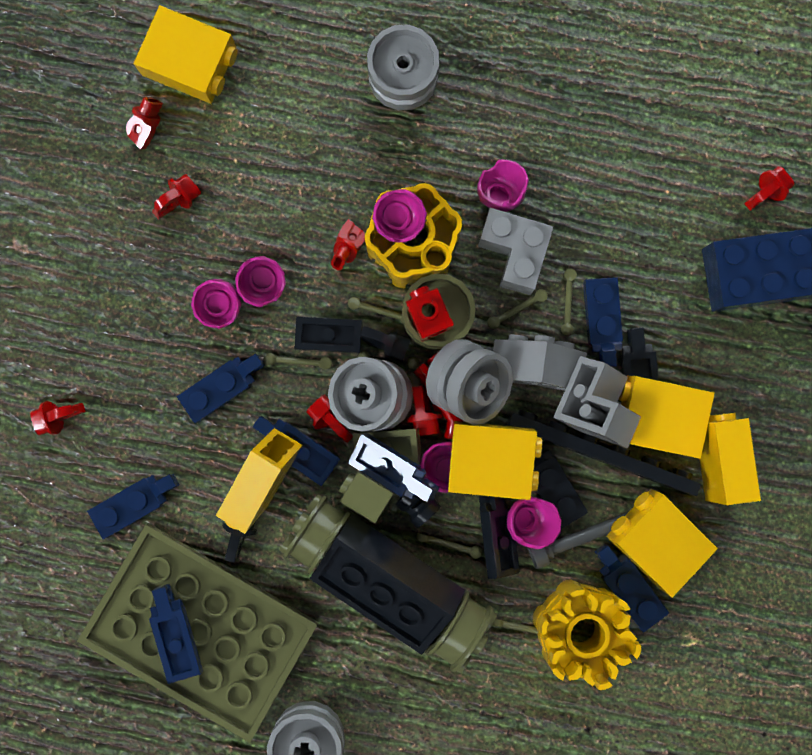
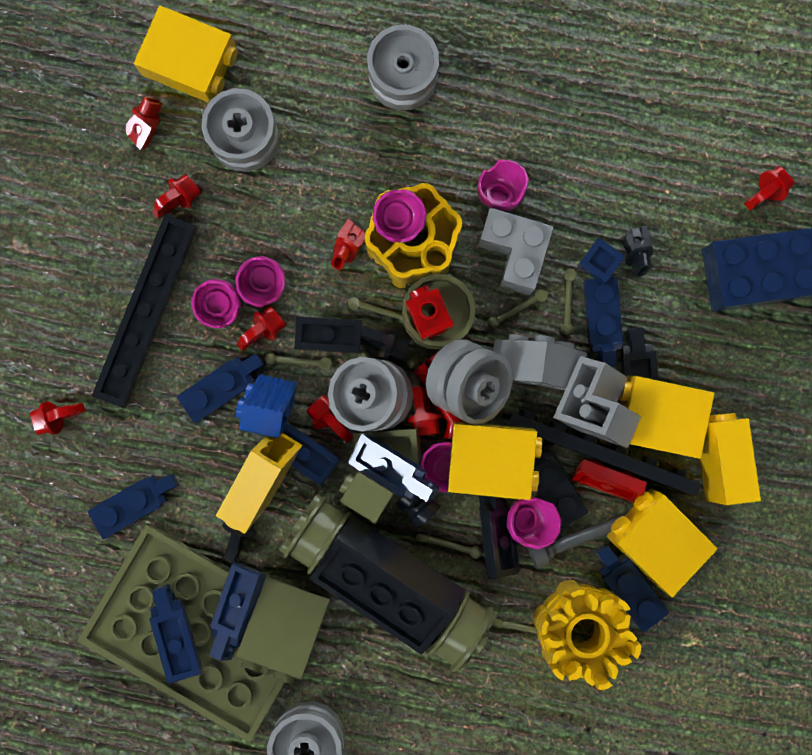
(144, 311): none -> black plate
(235, 609): none -> dark blue hinge
(244, 112): none -> light grey wheel
(266, 326): none -> red piece
(266, 406): none -> blue brick
(282, 630): none -> olive panel
(601, 261): none -> dark blue tile
(617, 483): none -> red plate
(639, 249): none -> black piece

